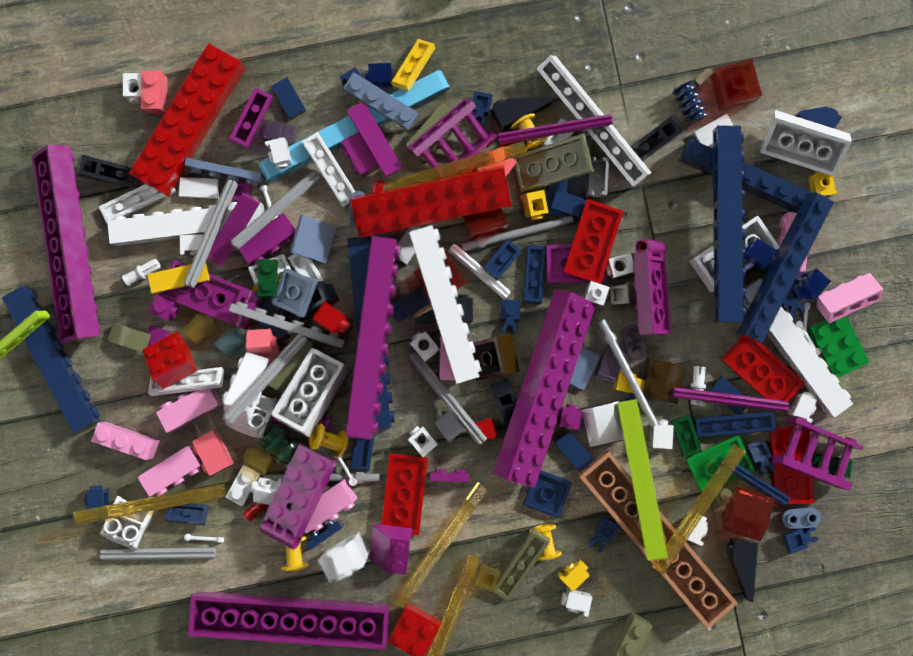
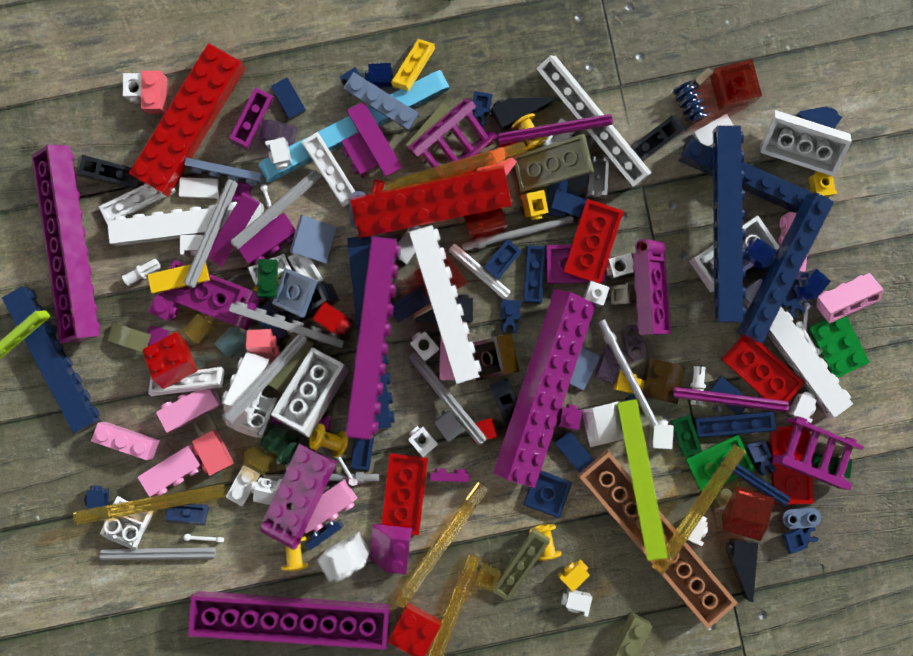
(254, 511): red pin -> none
(605, 531): dark blue plate -> none

